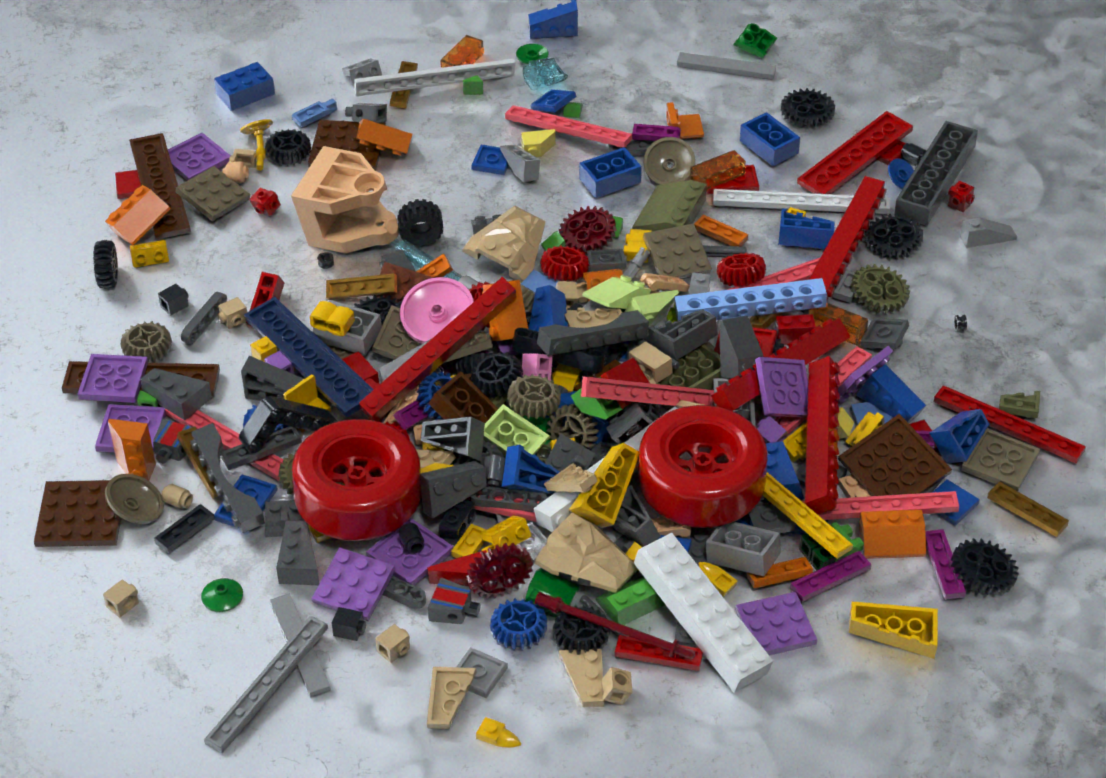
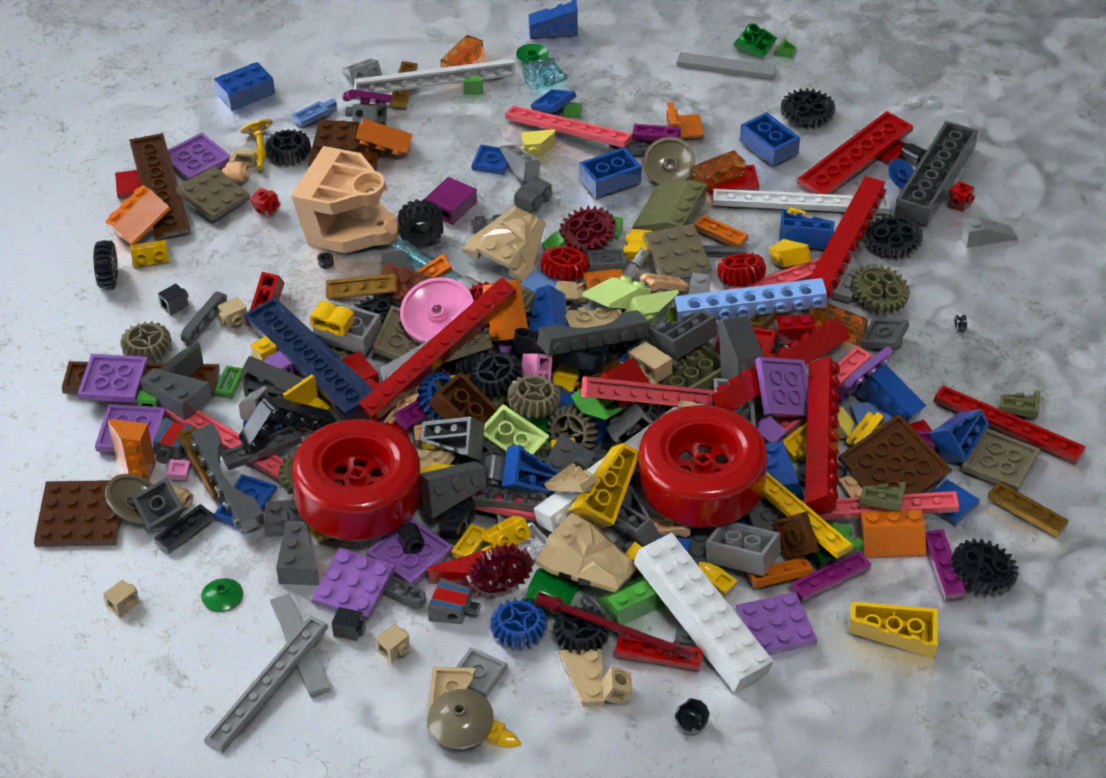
(158, 505): none -> dark grey slope
(178, 470): none -> bright pink plate
(186, 361): none -> dark grey slope
(226, 392): none -> bright green tile
(250, 403): none -> light grey slope
(366, 97): none -> magenta plate
(453, 199): none -> magenta brick
(462, 728): none -> dark tan dish
(533, 194): none -> dark grey brick
(692, 716): none -> black hair
(785, 49): none -> bright green slope
(789, 253): none -> yellow slope
(796, 535): none -> reddish brown tile
(883, 496): none -> olive wing

